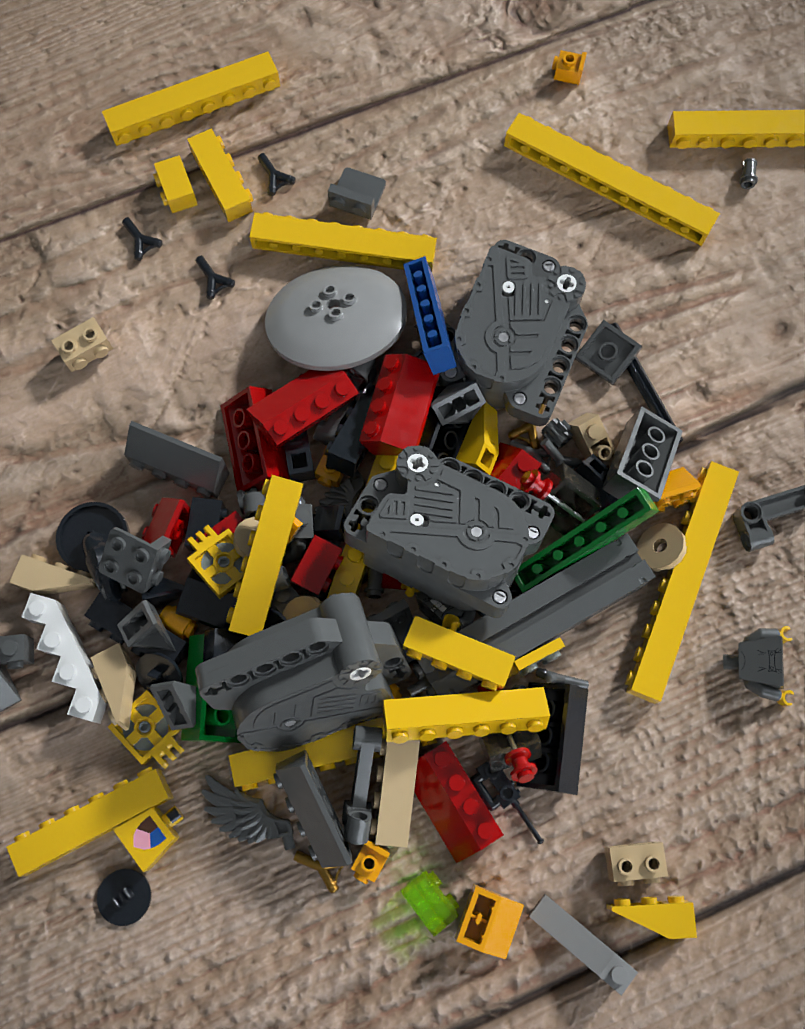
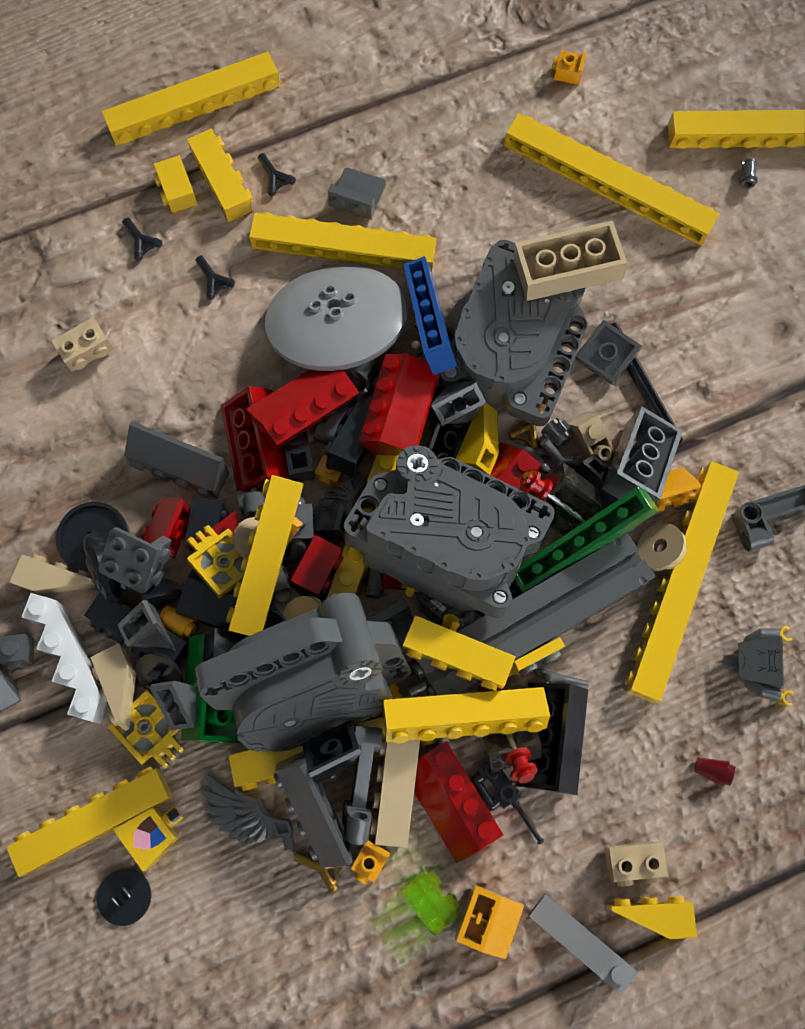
(331, 752): none -> black slope
(569, 260): none -> tan brick
(718, 771): none -> dark red cone

